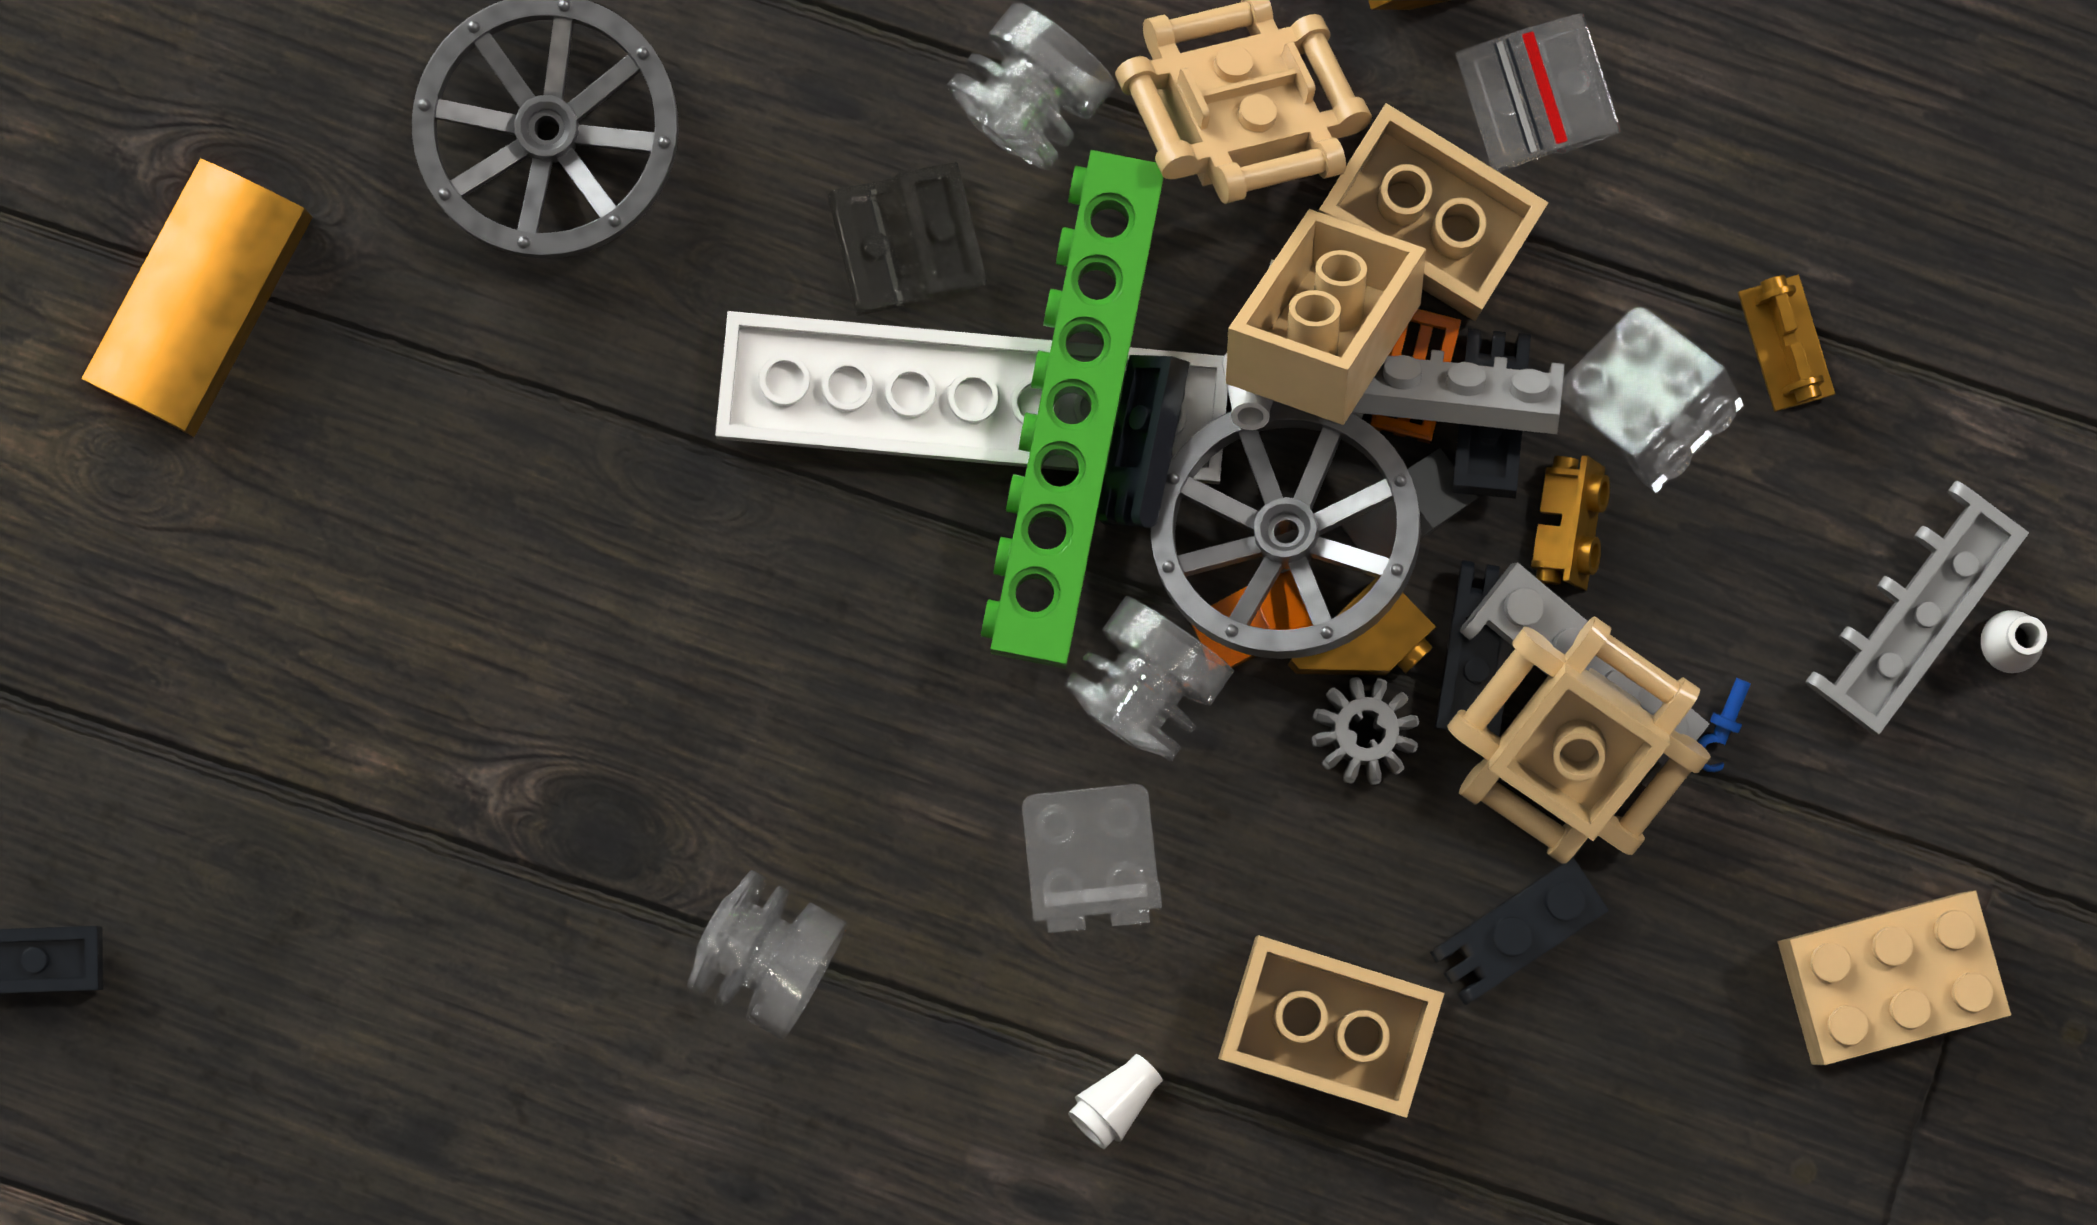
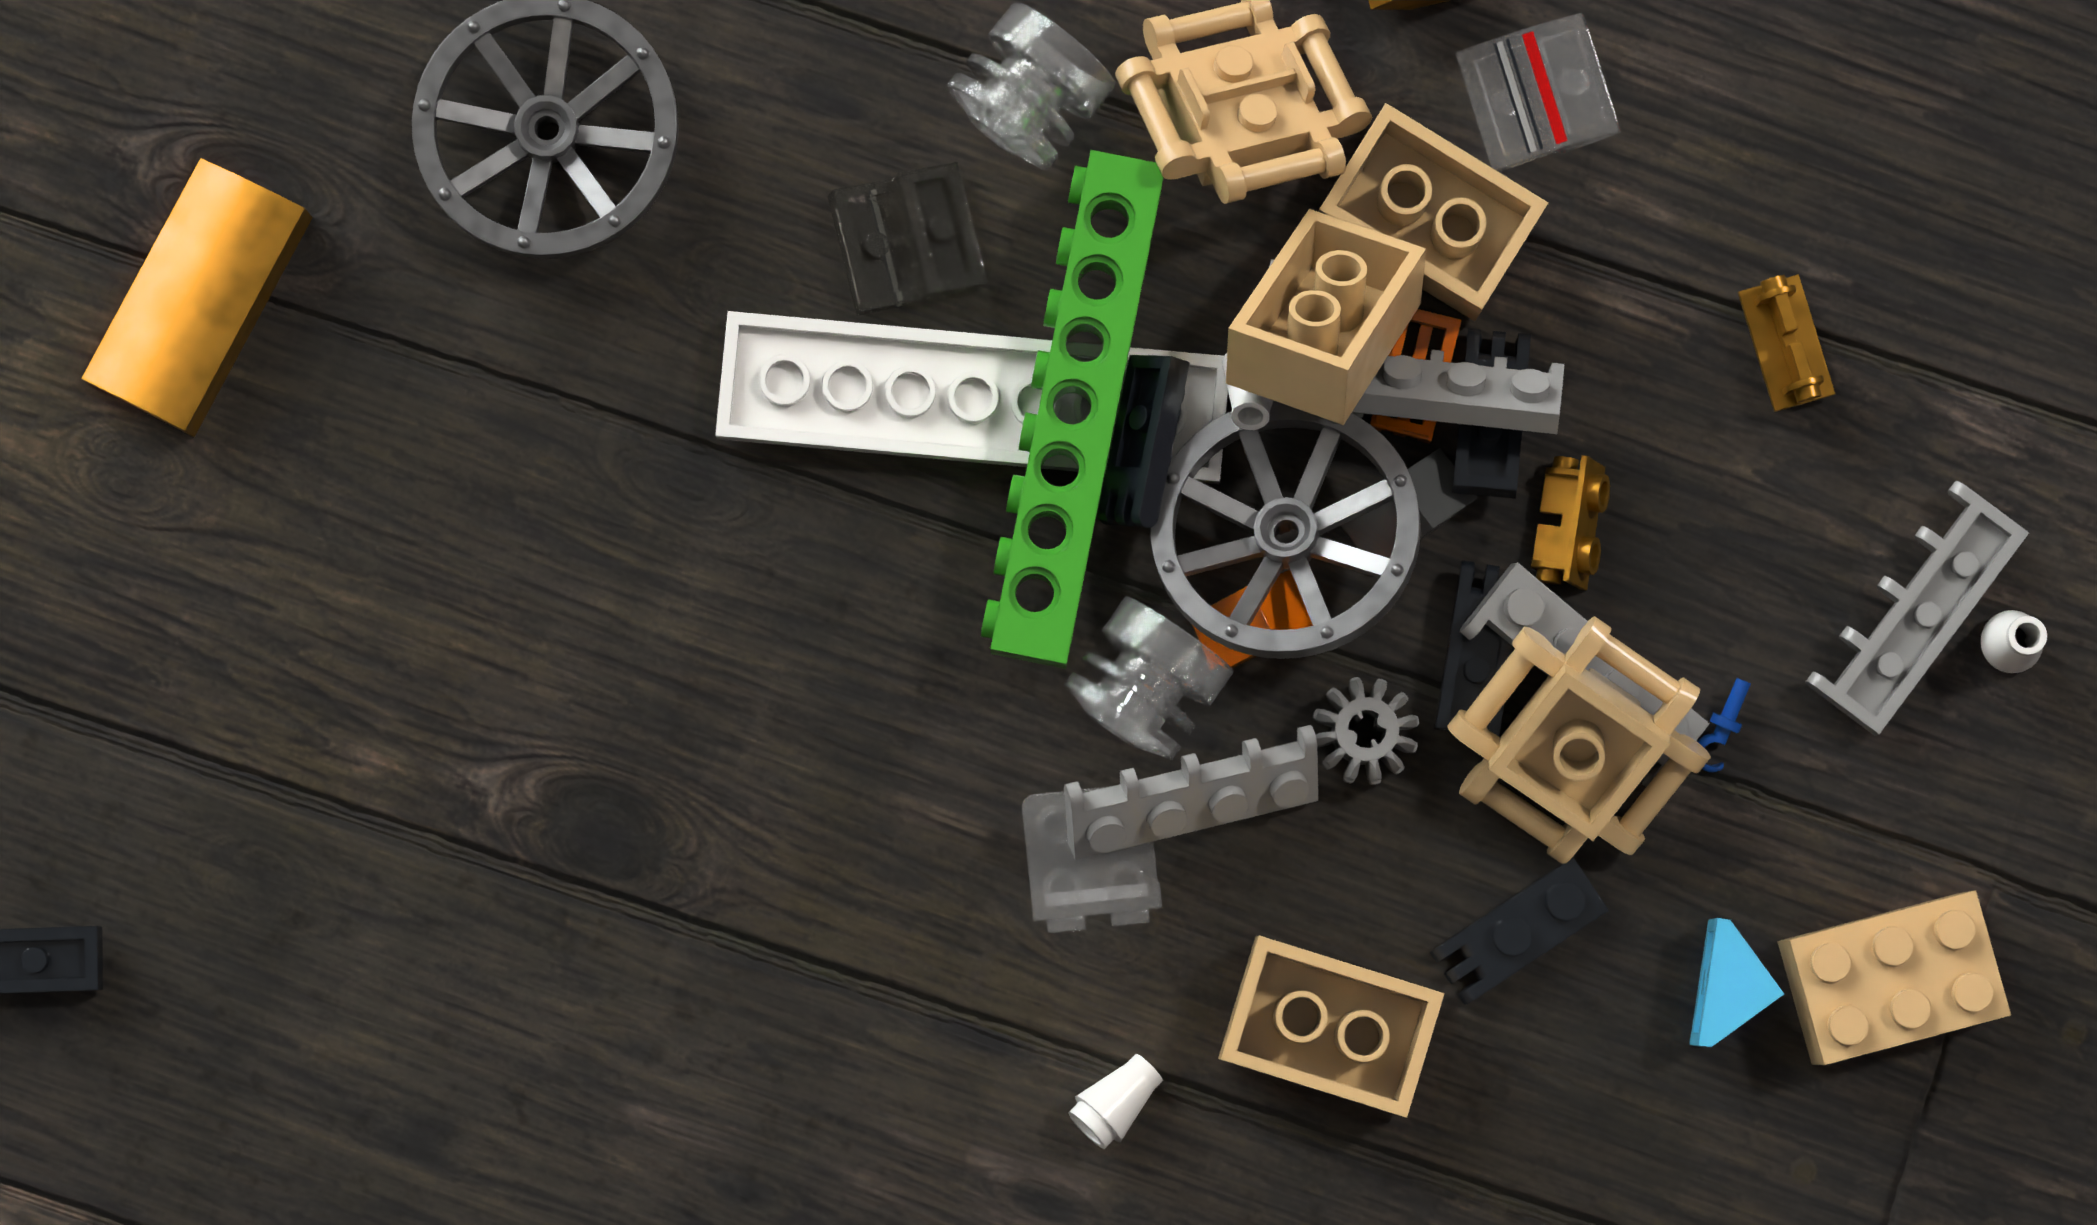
(766, 954): clear wheel -> none
(1192, 796): none -> light grey hinge
(1390, 642): pearl gold slope -> none
(1652, 395): clear bracket -> none
(1730, 985): none -> medium azure slope

